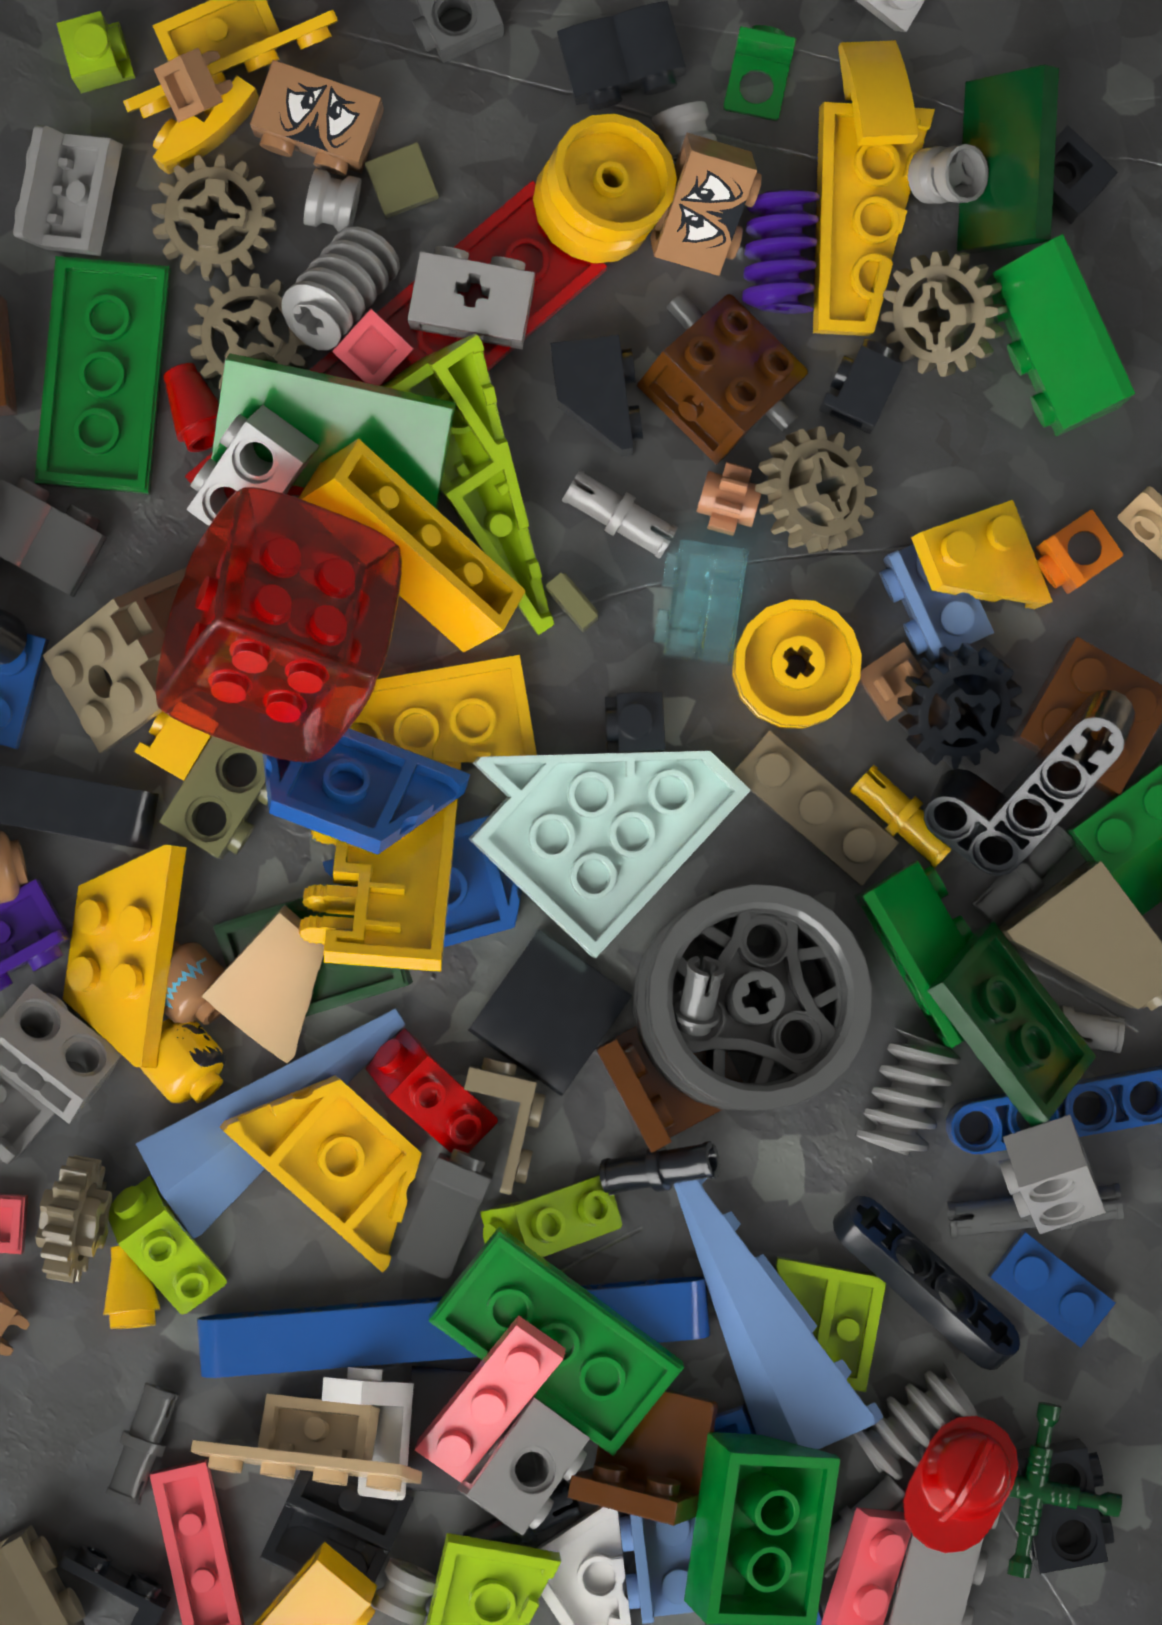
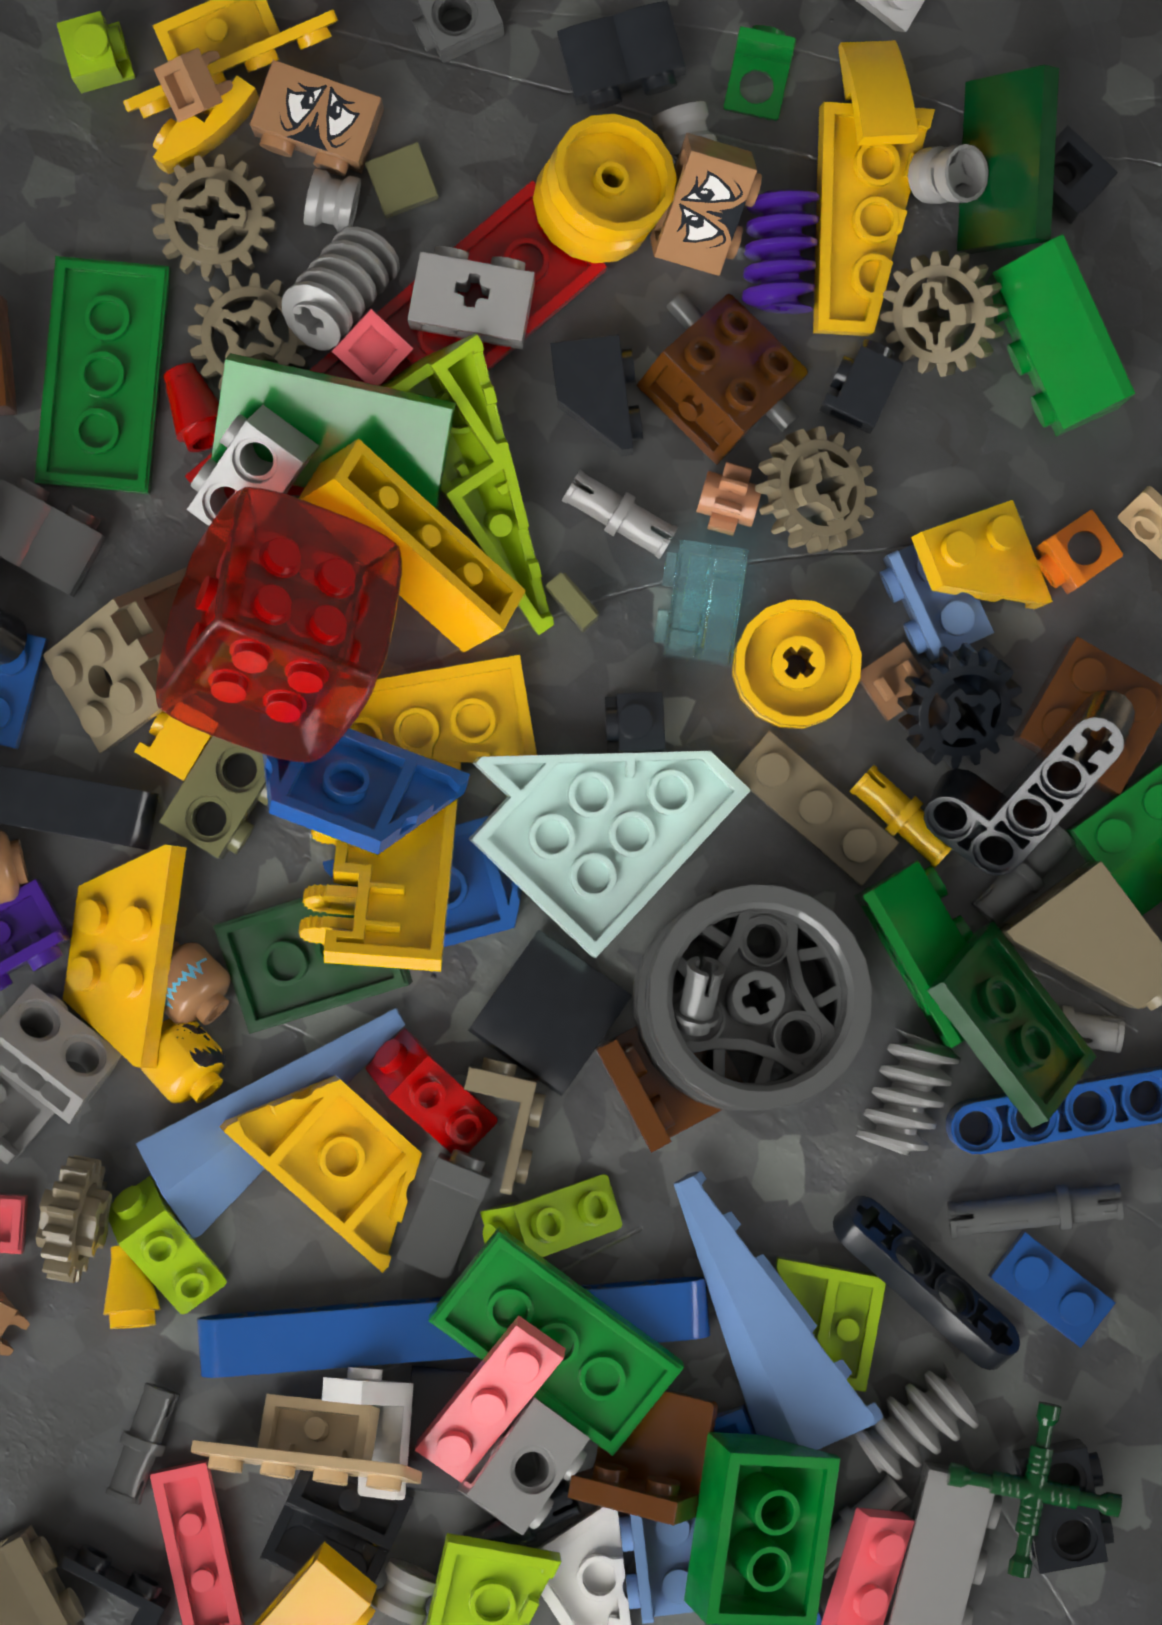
(67, 191): light grey bracket -> none
(270, 985): tan slope -> none
(659, 1168): black pin -> none
(960, 1484): red piece -> none
(1051, 1175): light grey brick -> none

